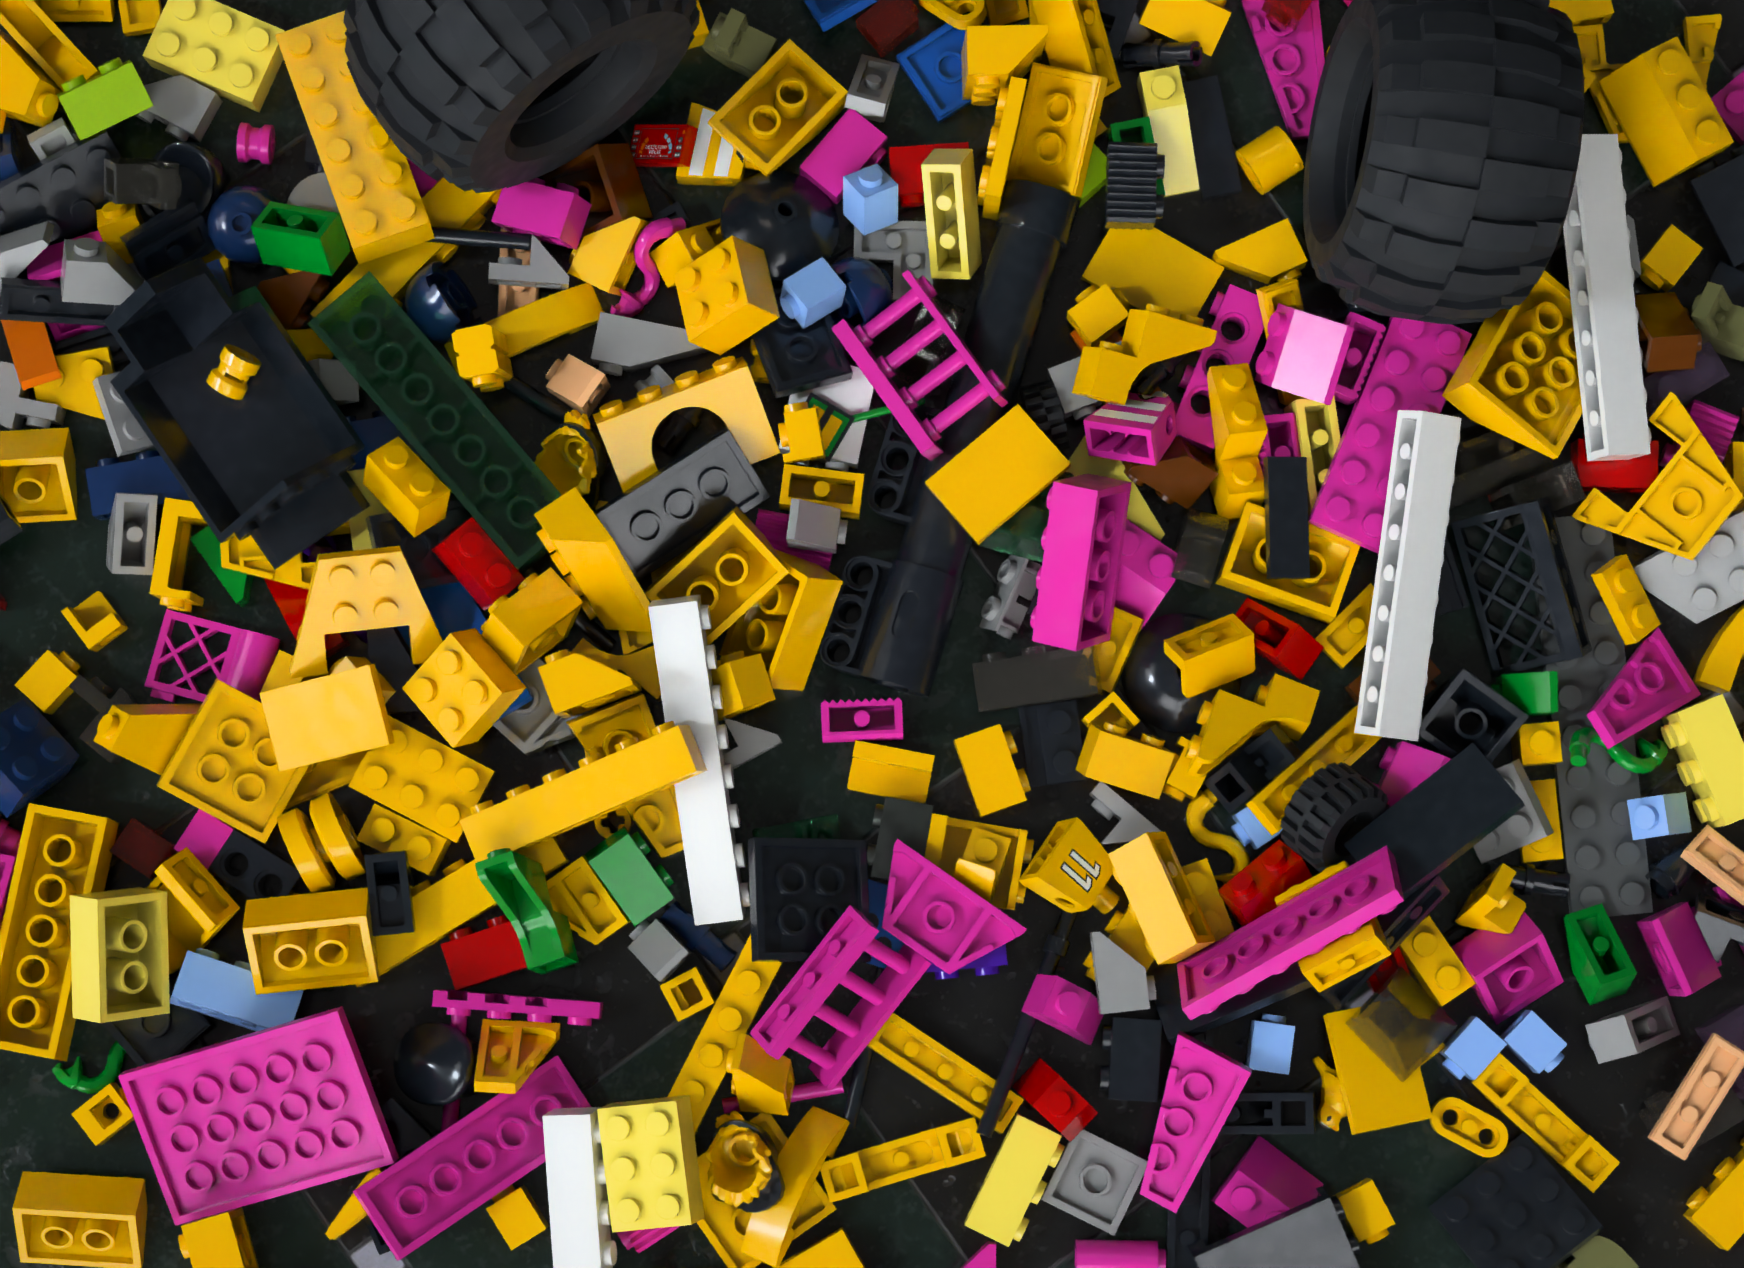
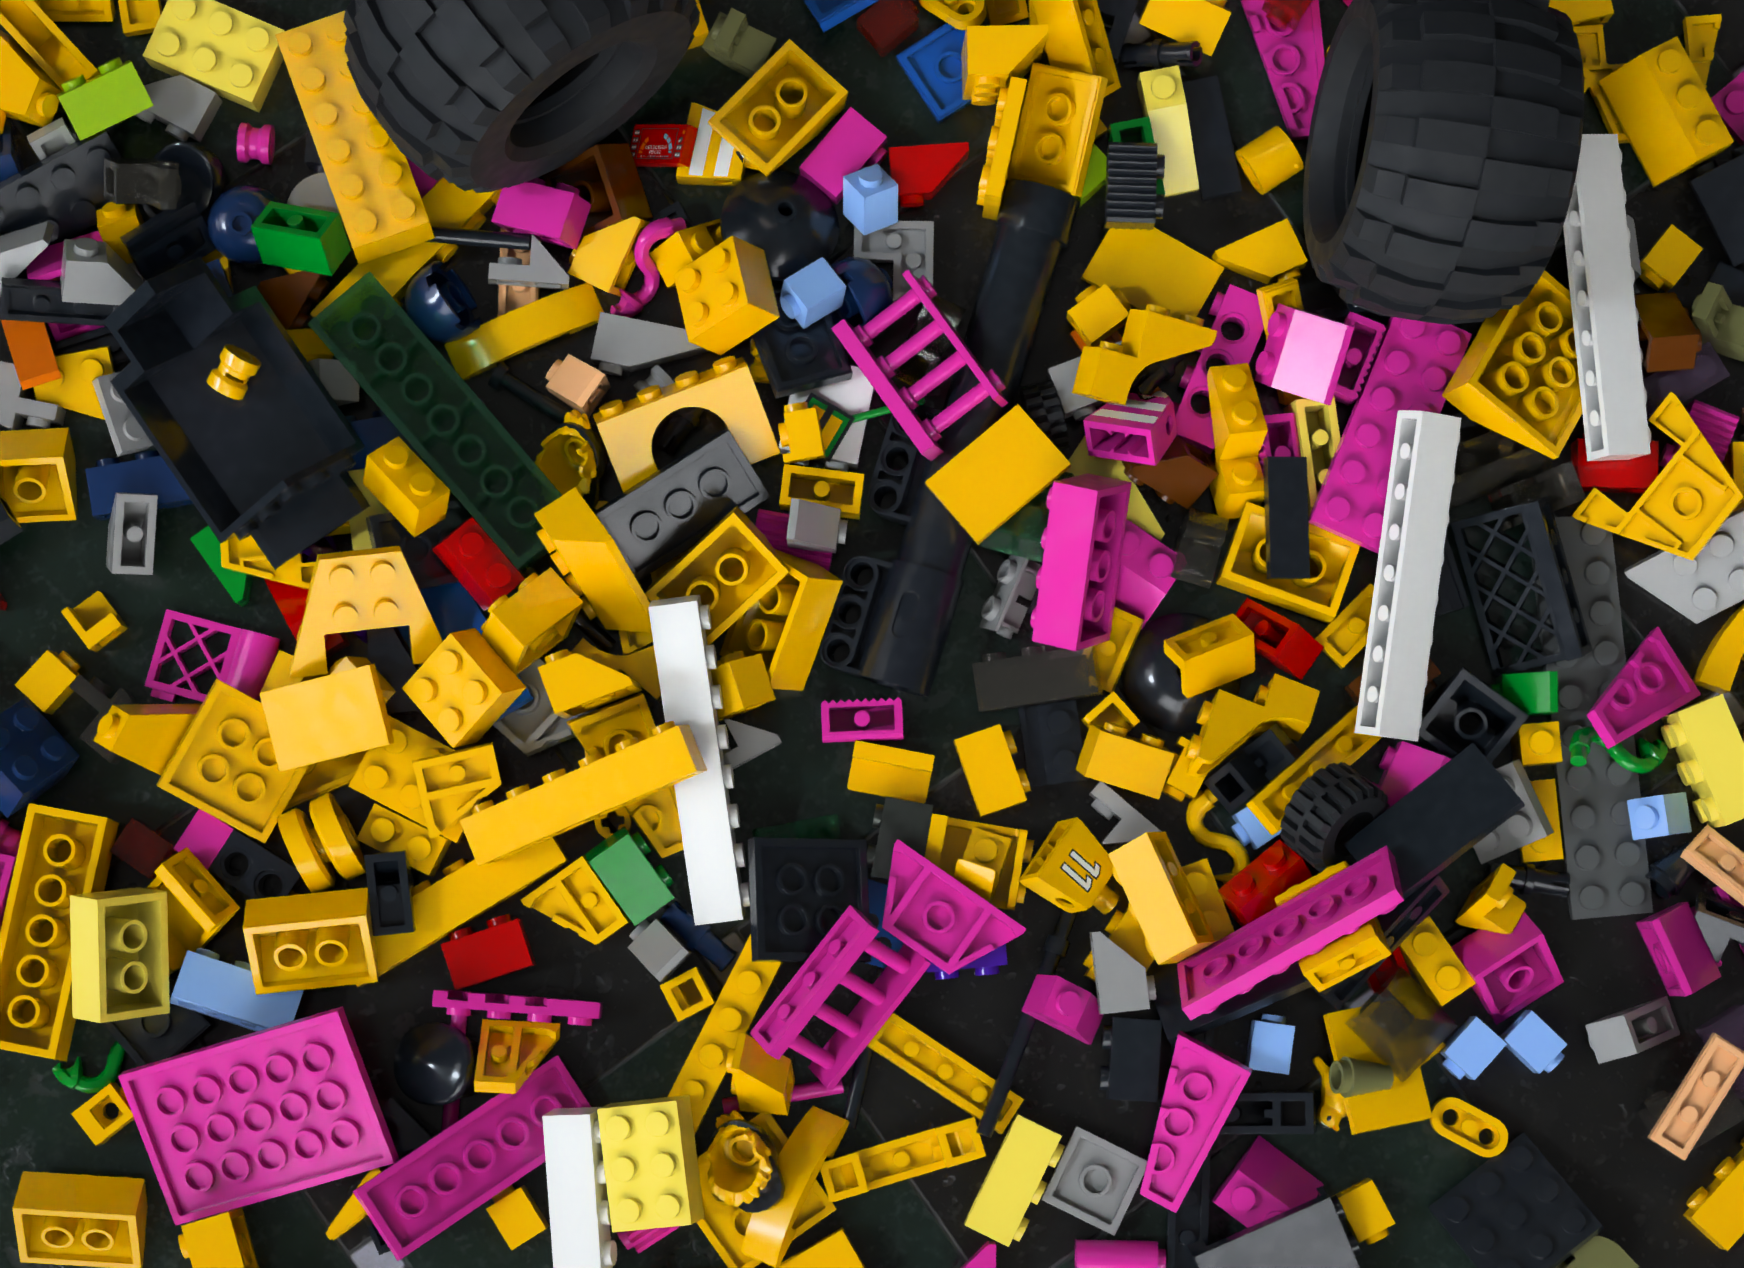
(172, 555): yellow panel -> none
(455, 783): none -> yellow wing
(482, 357): yellow brick -> none
(524, 898): green arch -> none
(872, 87): light grey slope -> none
(951, 213): light yellow brick -> none
(1055, 1099): red slope -> none
(1358, 1077): none -> olive cone
(1545, 1123): yellow slope -> none
(1597, 955): green slope -> none
(1625, 599): yellow plate -> none

